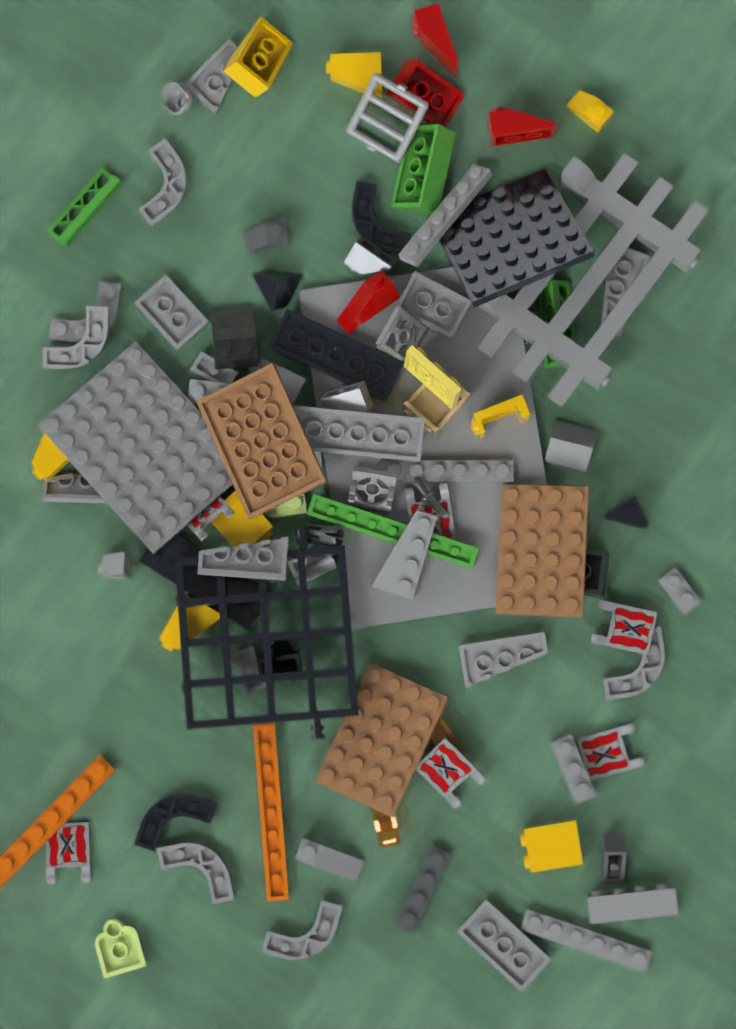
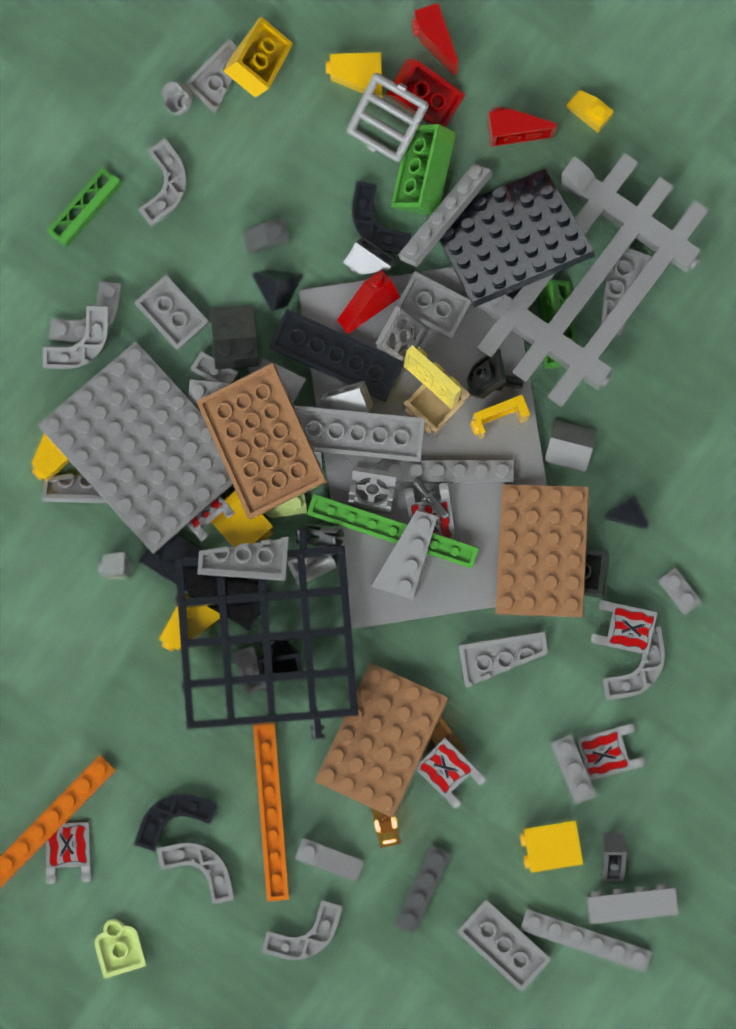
(489, 375): none -> pearl dark grey piece

